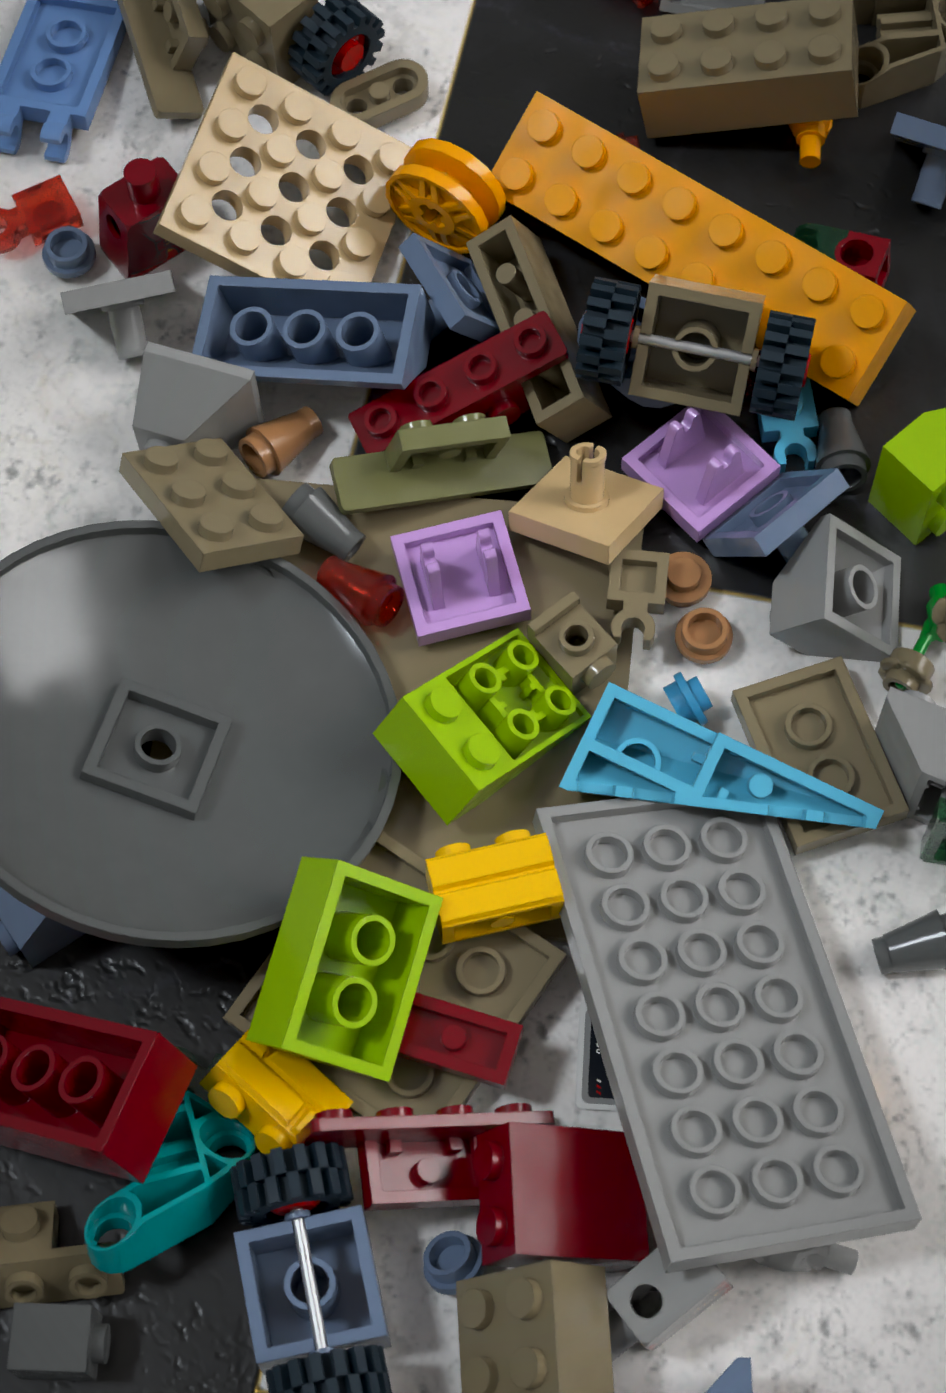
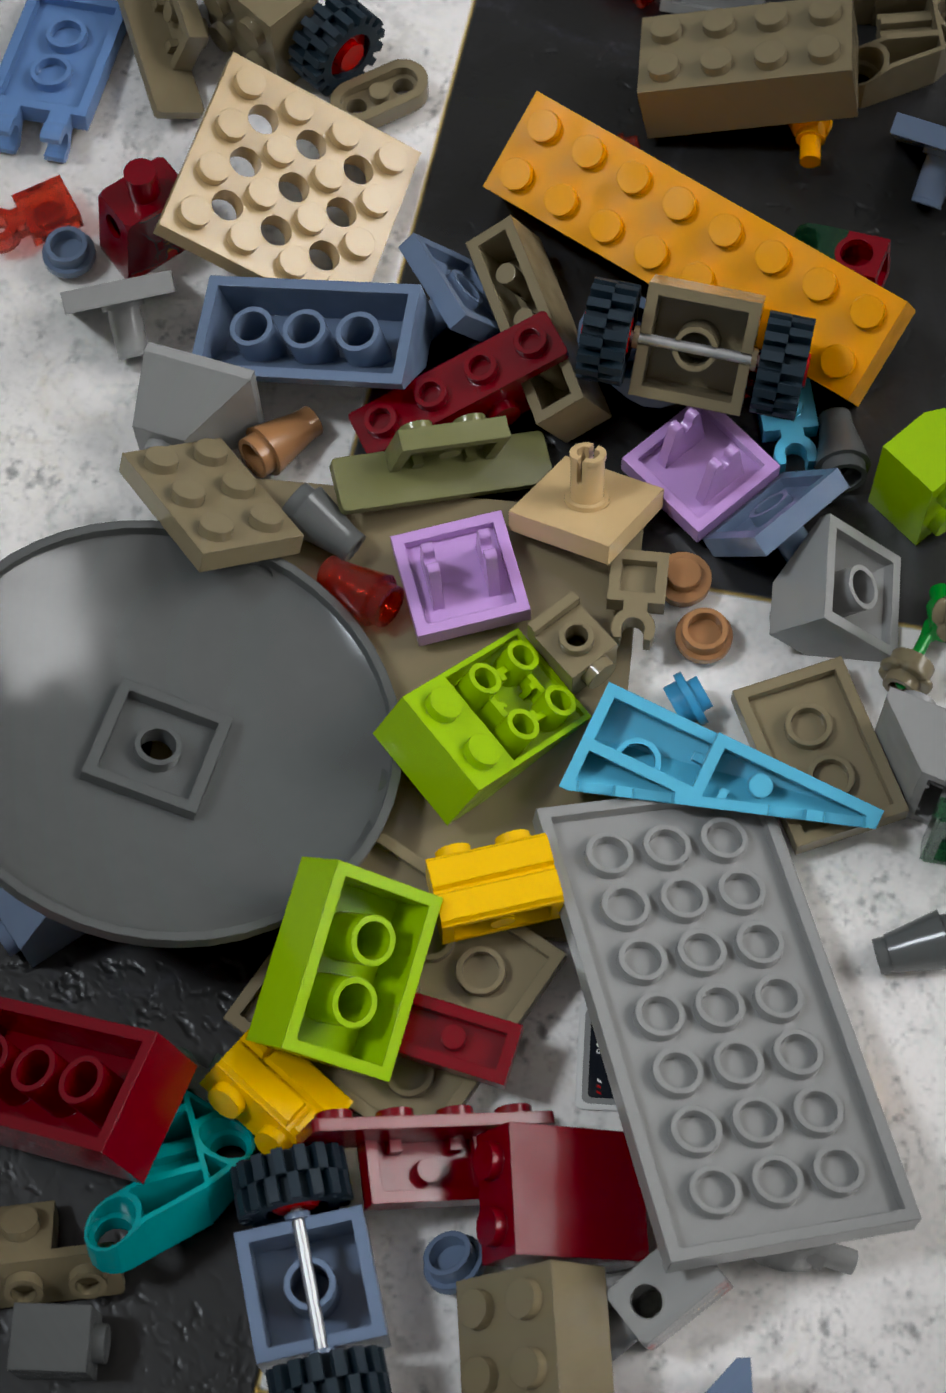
(445, 194): light orange wheel -> none

